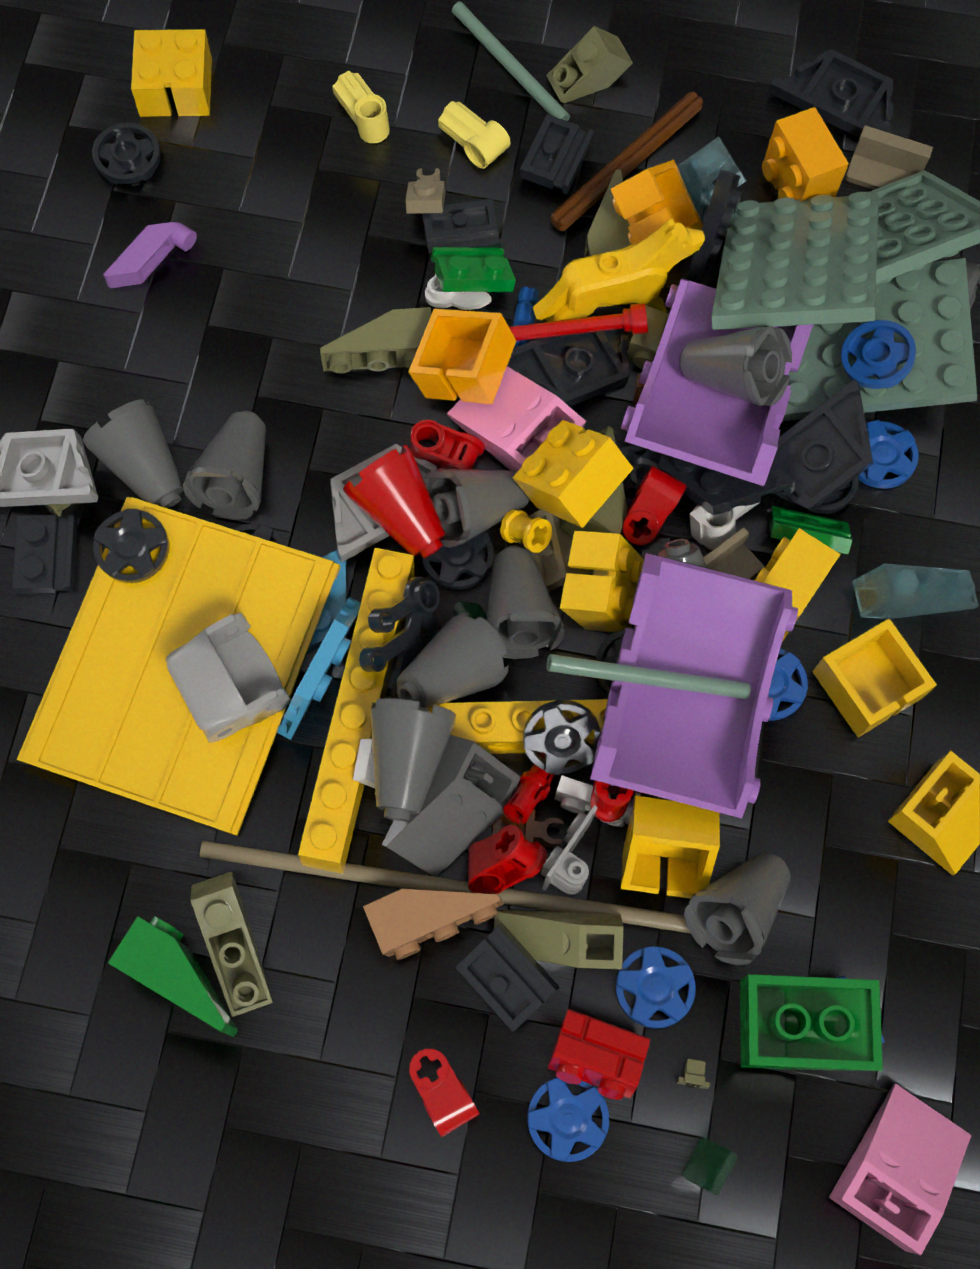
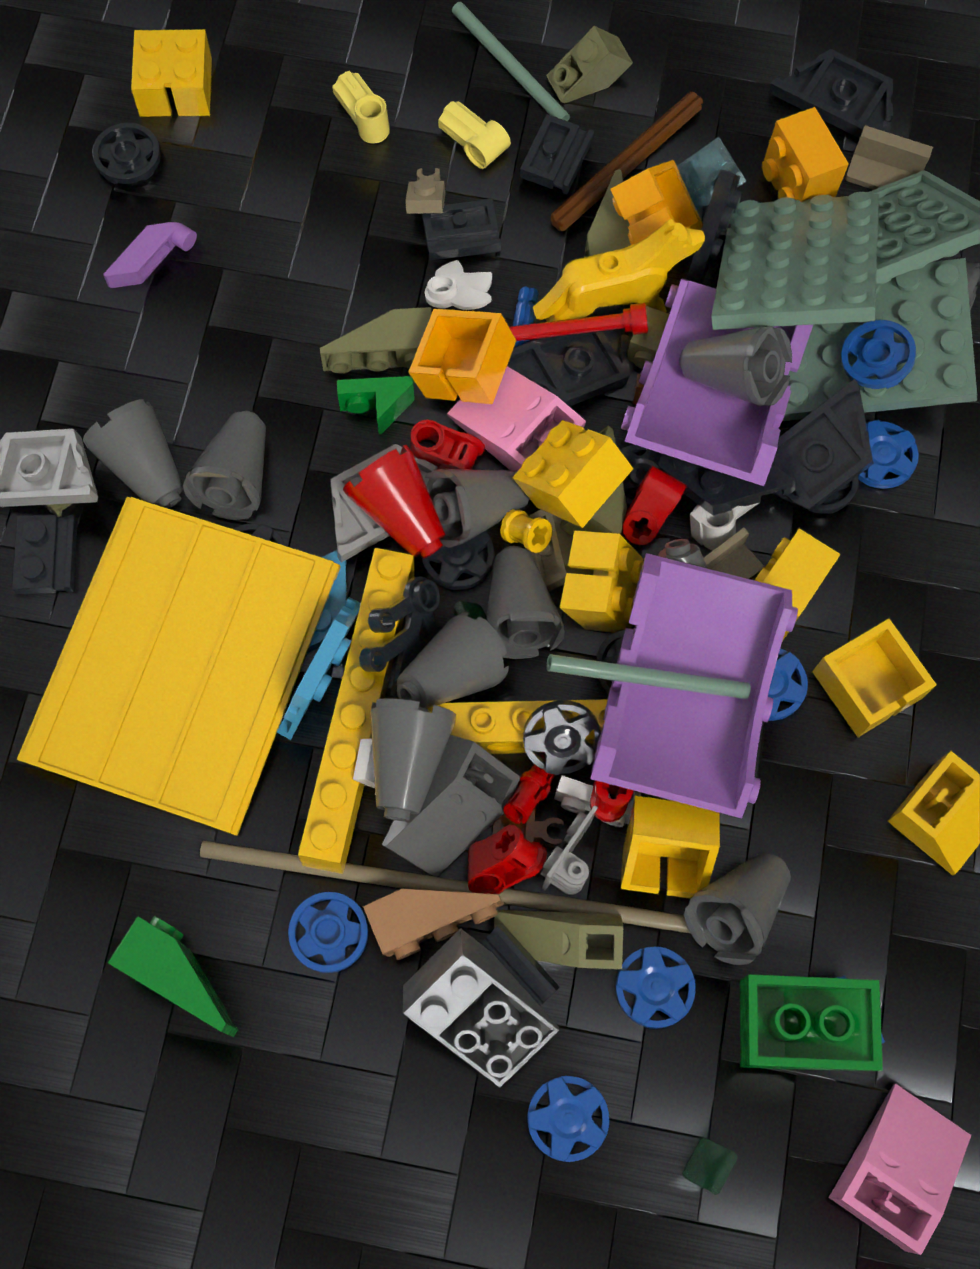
(131, 545): black wheel -> none
(226, 678): light grey piece -> none
(230, 943): olive slope -> none
(328, 932): none -> blue wheel
(387, 395): none -> green slope
(444, 1098): red piece -> none
(472, 269): green plate -> none
(477, 1008): none -> dark grey slope
(599, 1055): red brick -> none
(694, 1075): olive piece -> none
(826, 530): green plate -> none
(913, 591): clear light blue slope -> none

